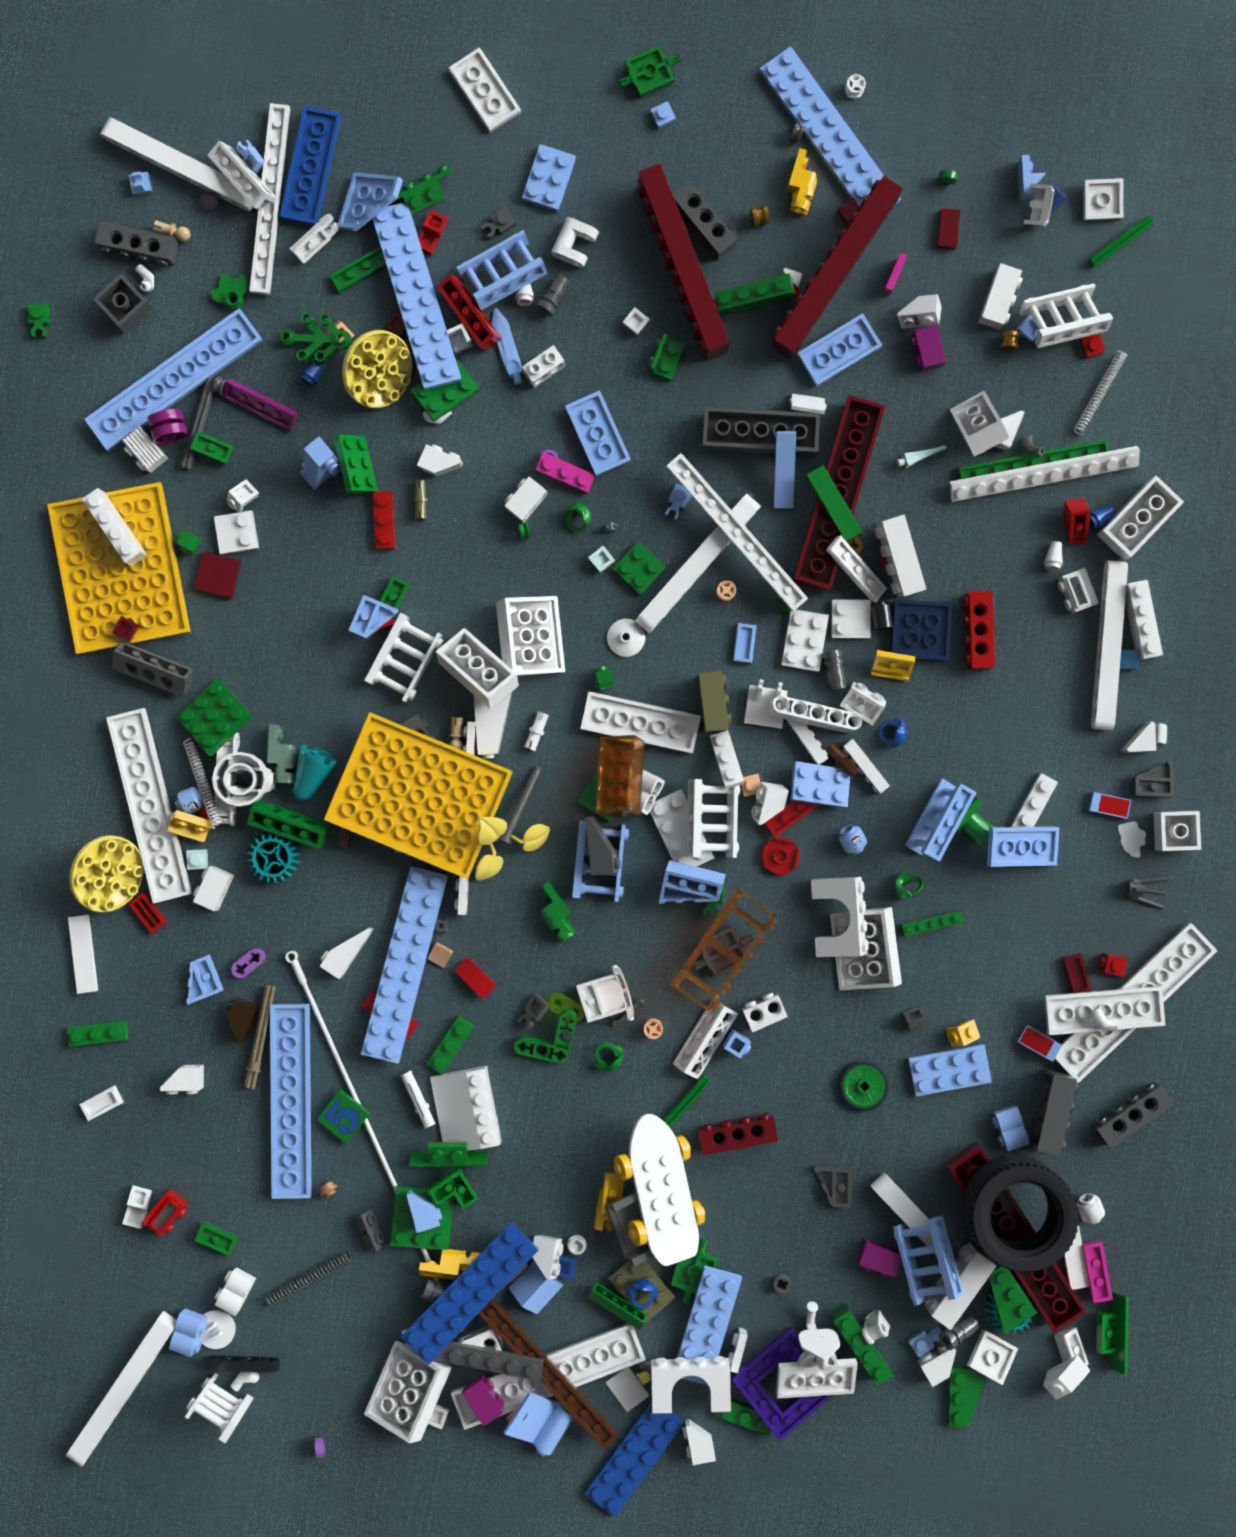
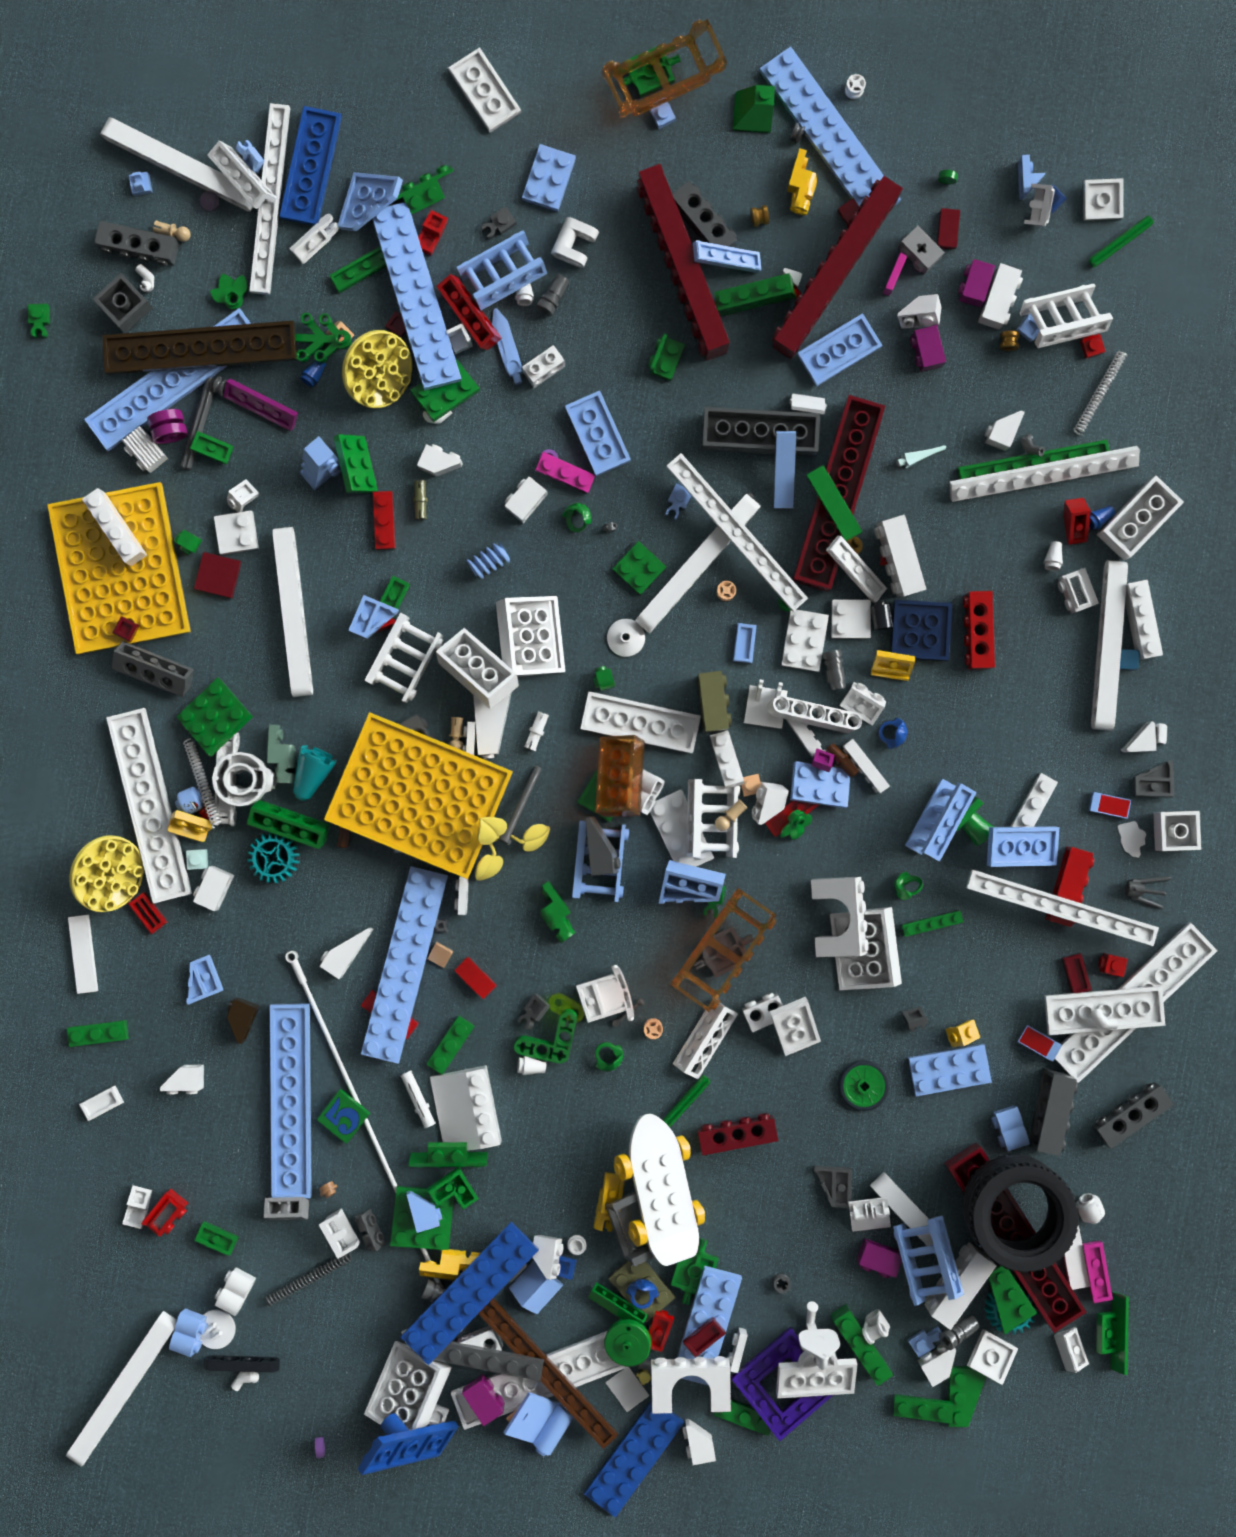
(199, 347): none -> dark brown plate
(219, 1407): white fence -> none
(245, 960): medium lavender beam -> none
(262, 1025): dark tan axle -> none
(286, 1208): none -> light grey brick
(292, 612): none -> white beam
(339, 1233): none -> white window
(405, 1445): none -> blue plate
(488, 560): none -> light blue piece
(524, 530): green bush -> none
(530, 1066): none -> white cone
(601, 559): light aqua plate -> none
(615, 70): none -> clear orange windscreen
(627, 1343): none -> green wheel
(636, 321): white plate -> none
(660, 1329): none -> red plate
(704, 1337): none -> dark red tile
(723, 822): none -> tan pin
(726, 256): none -> light blue tile
(737, 1044): light blue brick -> none
(754, 109): none -> green slope
(780, 855): red tile -> none
(795, 1026): none -> white plate
(796, 824): none -> green plate
(822, 760): none -> magenta plate
(852, 839): light blue head -> none
(869, 1214): none -> white hinge
(917, 241): none -> light grey brick
(923, 1408): none -> green plate
(976, 283): none -> magenta brick
(979, 423): white slope -> none
(1062, 907): none -> white plate
(1065, 1377): white slope -> none
(1072, 879): none -> red brick

